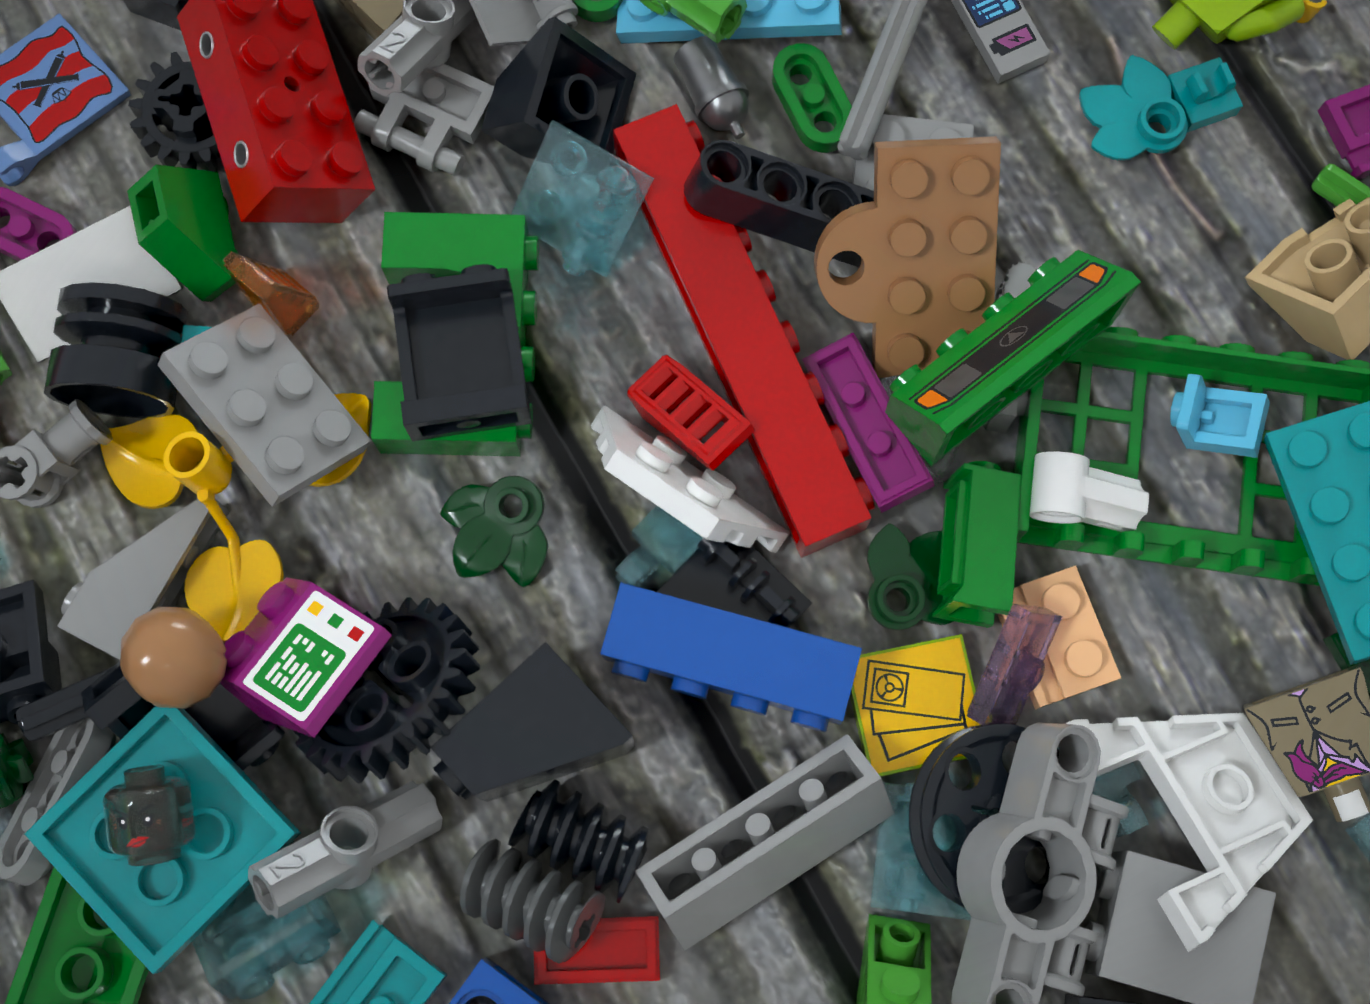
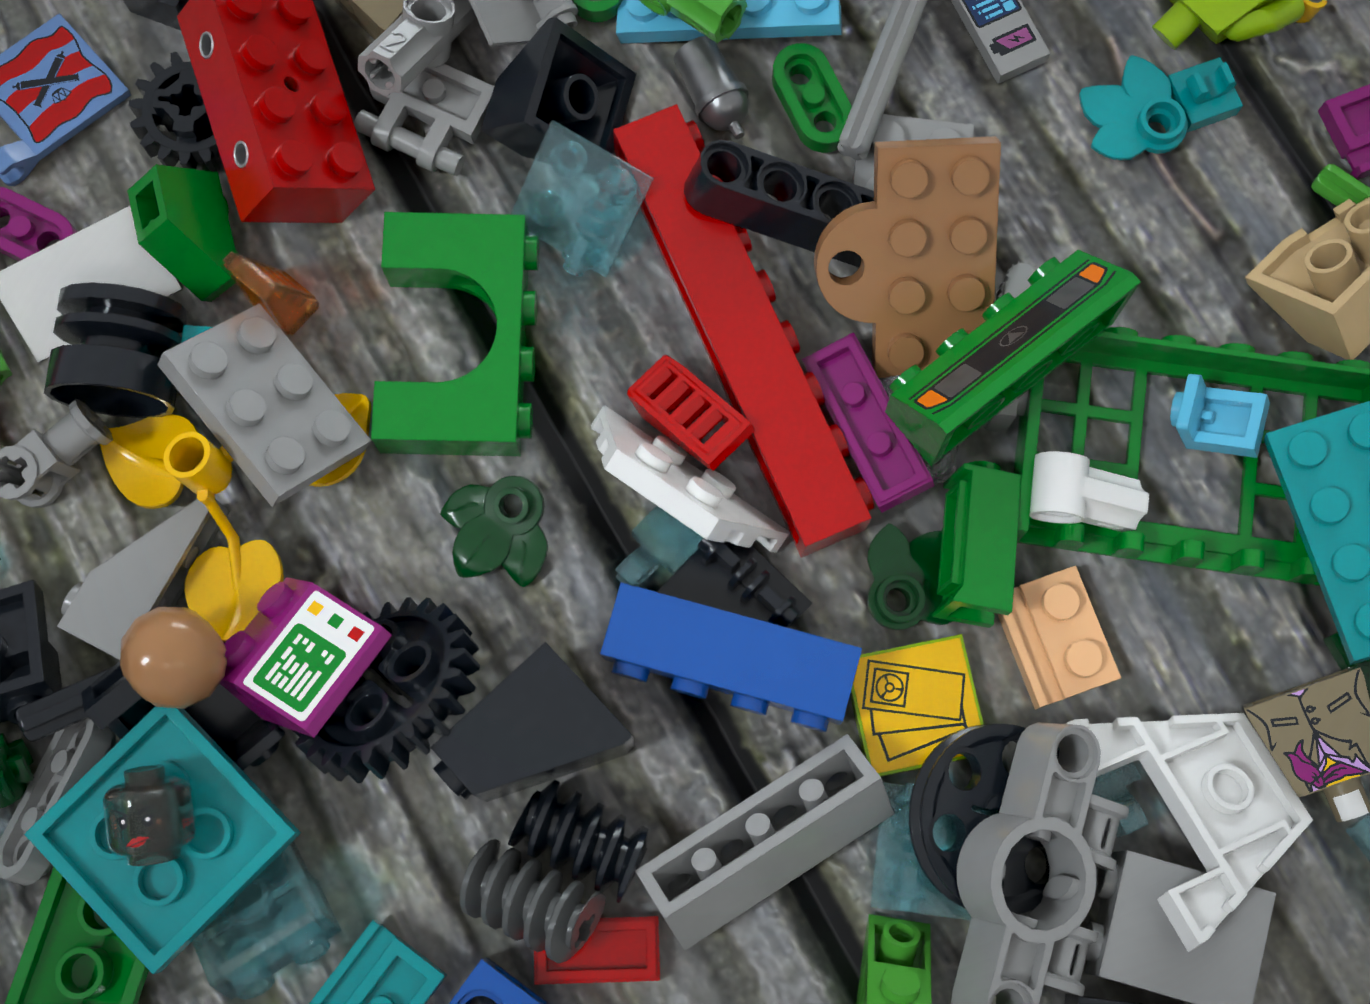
(319, 865): light grey piece -> none
(459, 353): black panel -> none
(1014, 665): clear purple plate -> none

